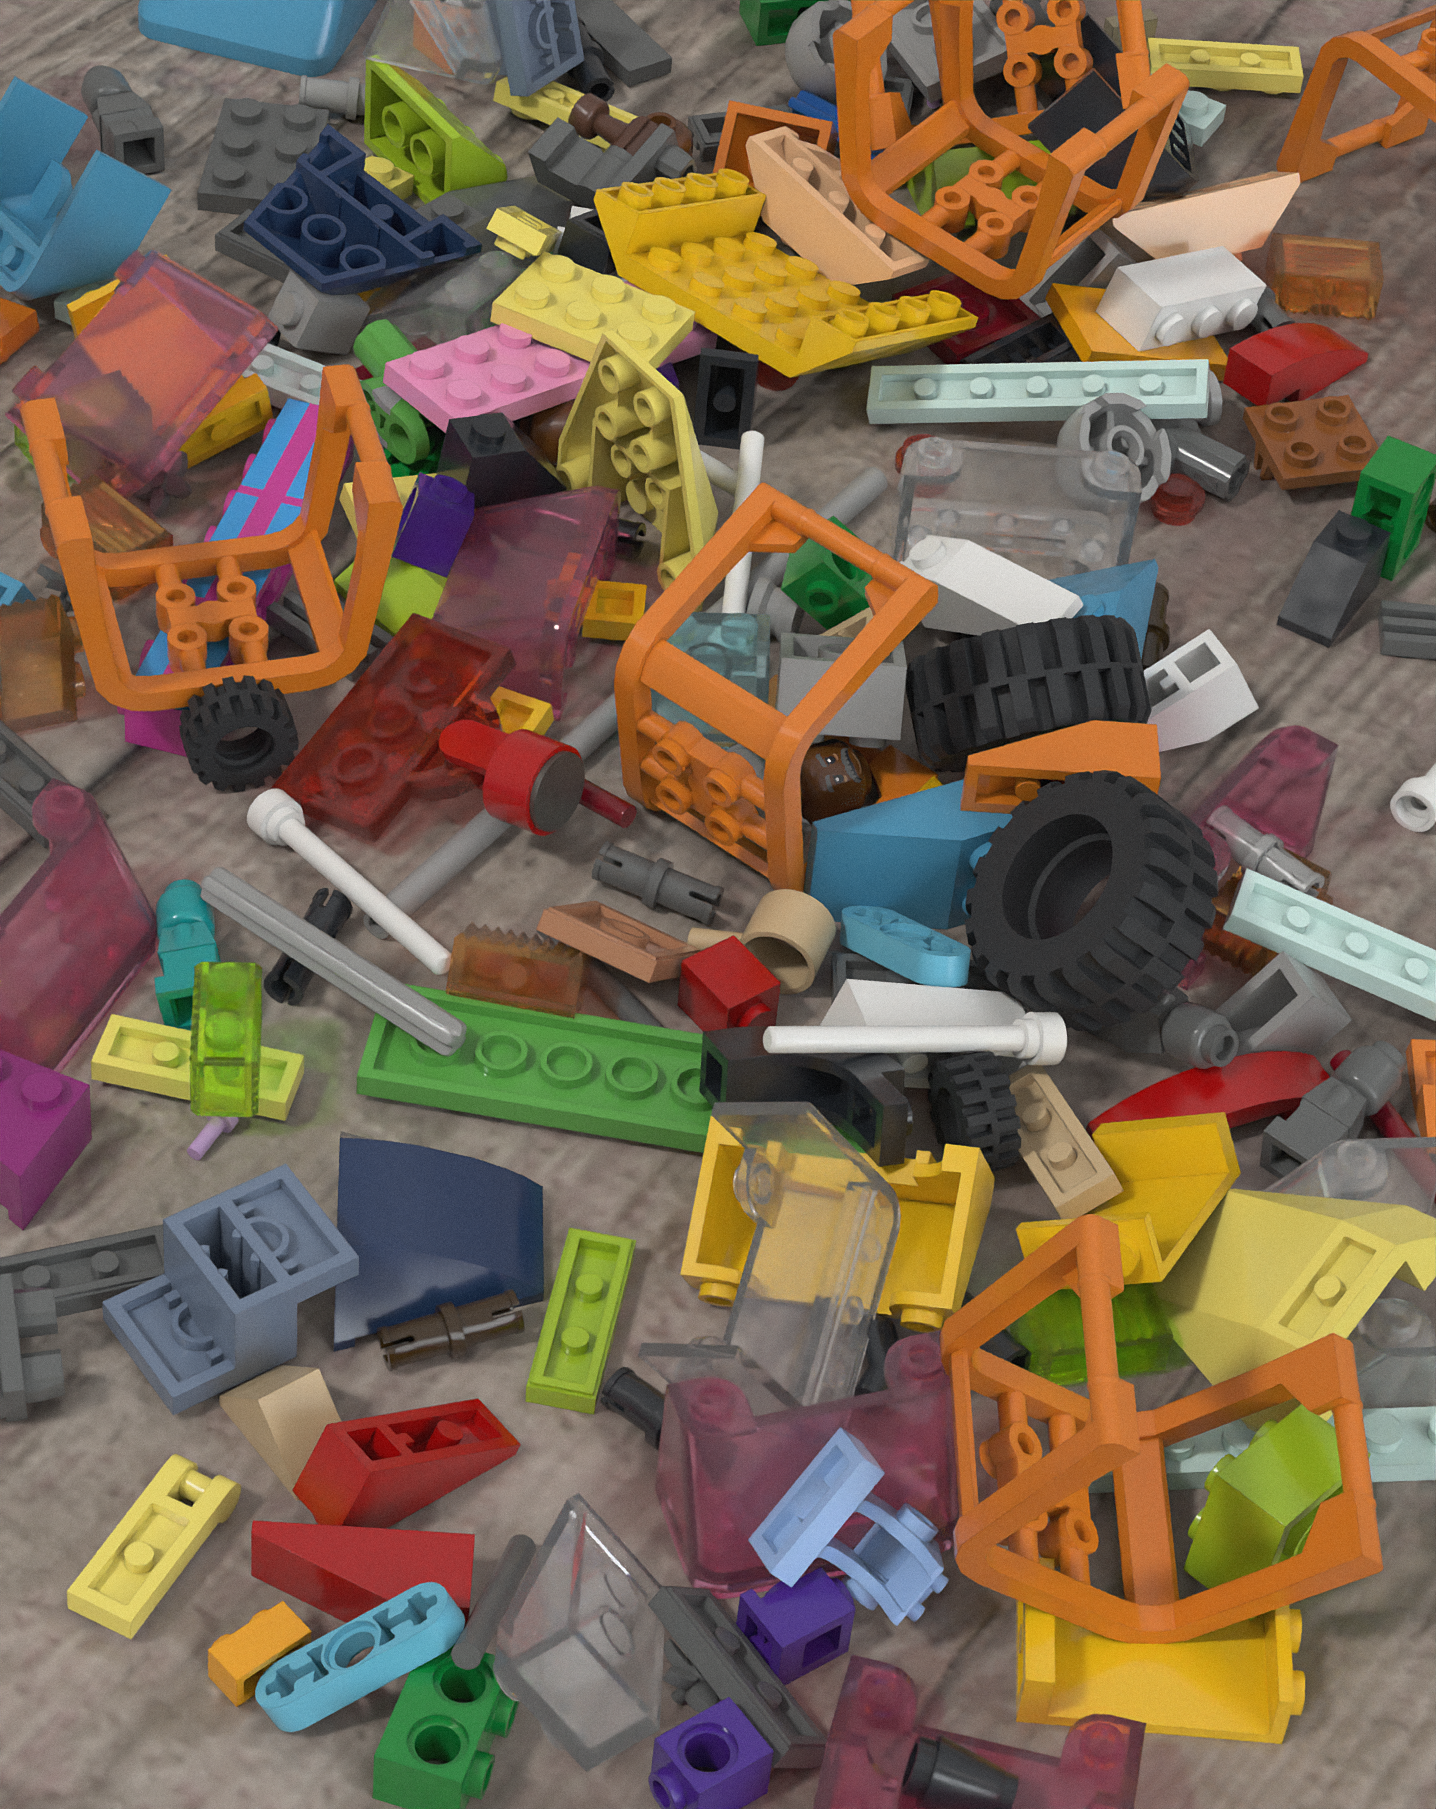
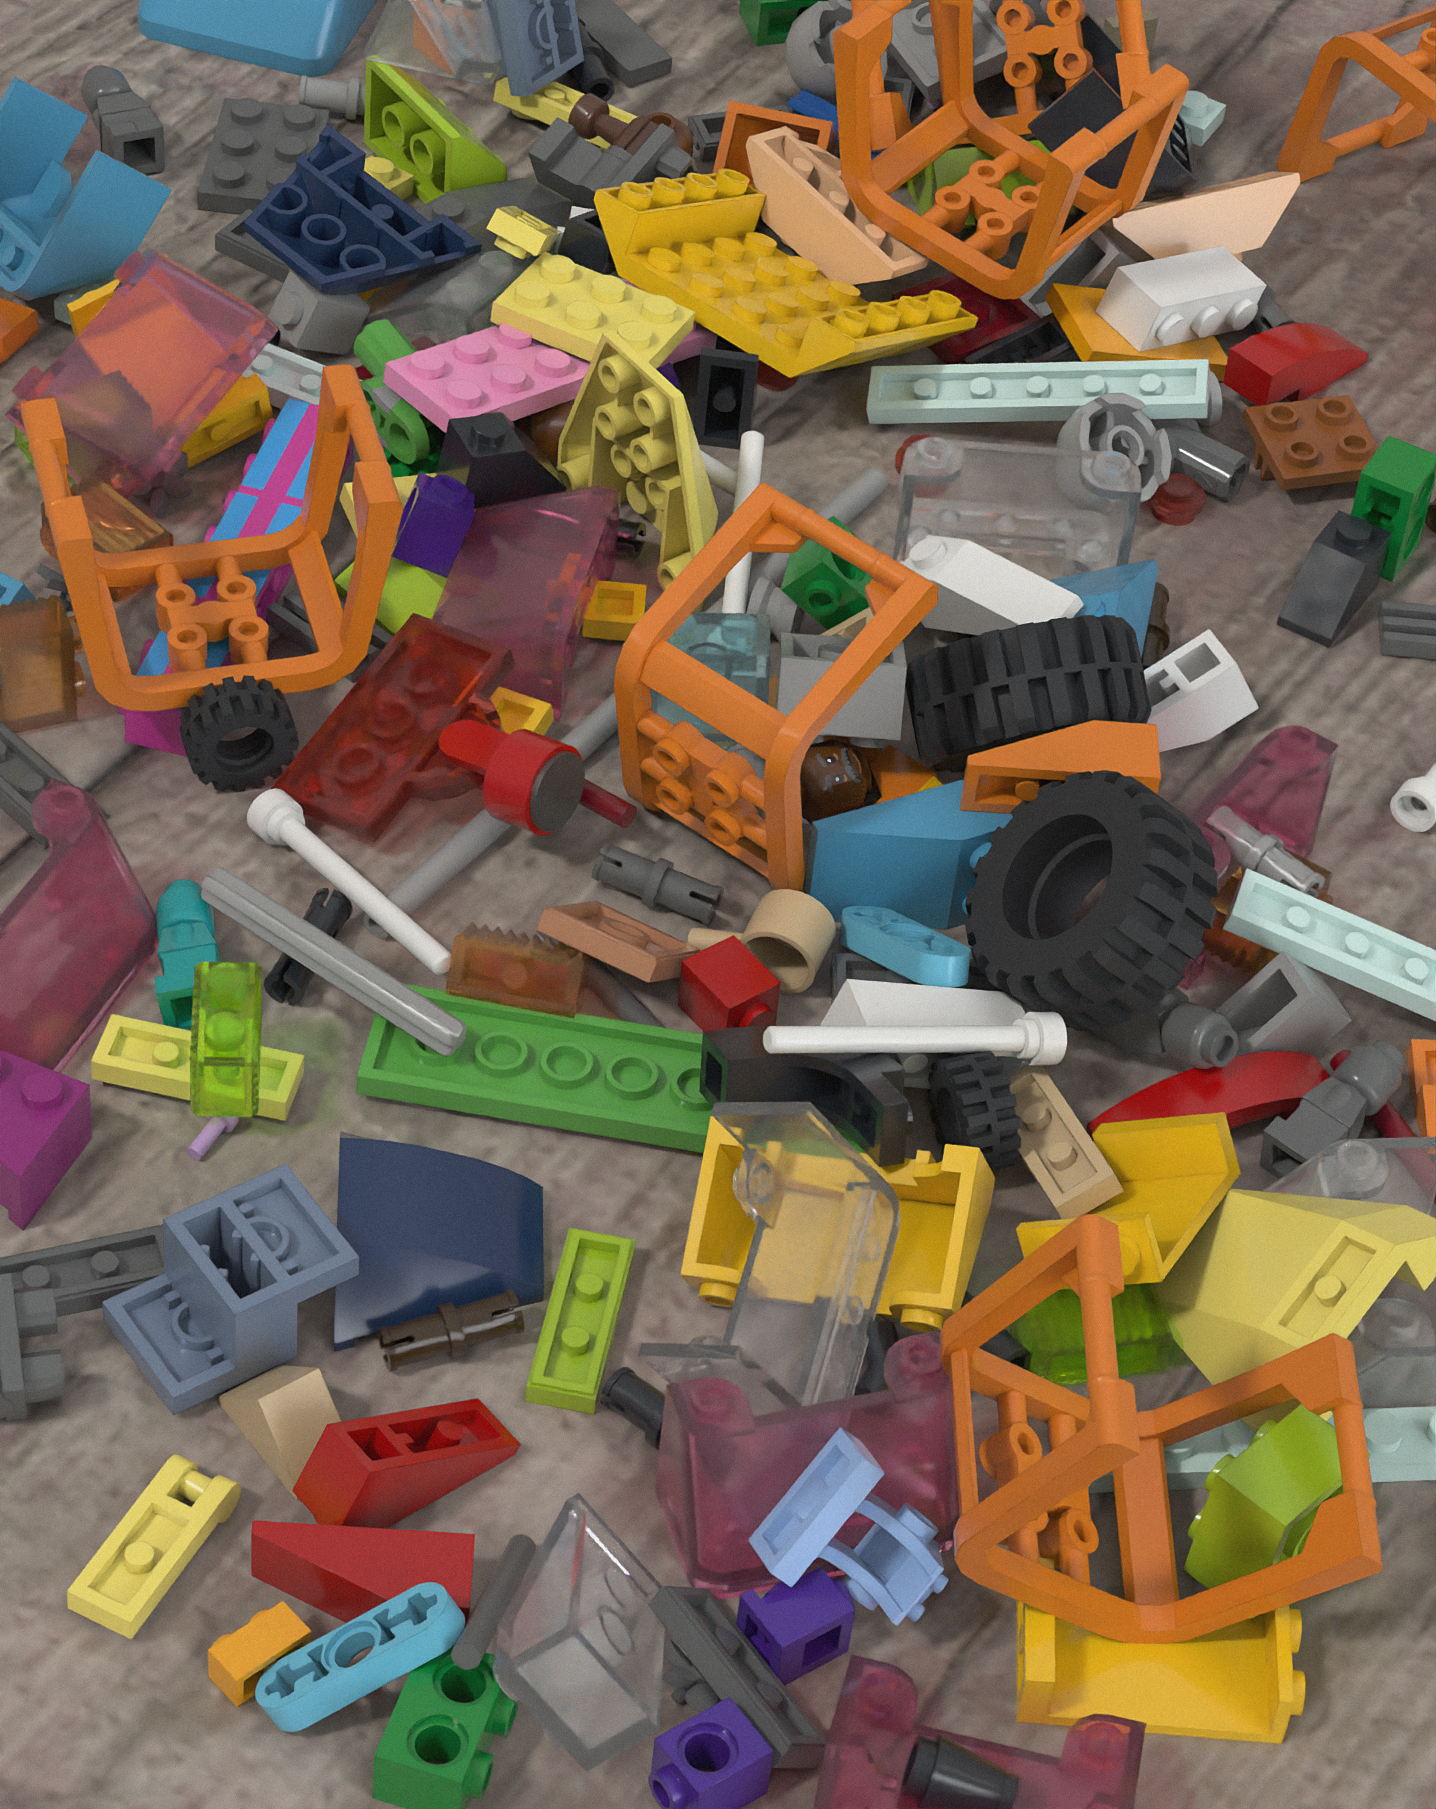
(1230, 65): light yellow plate -> none
(1325, 275): clear orange brick -> none

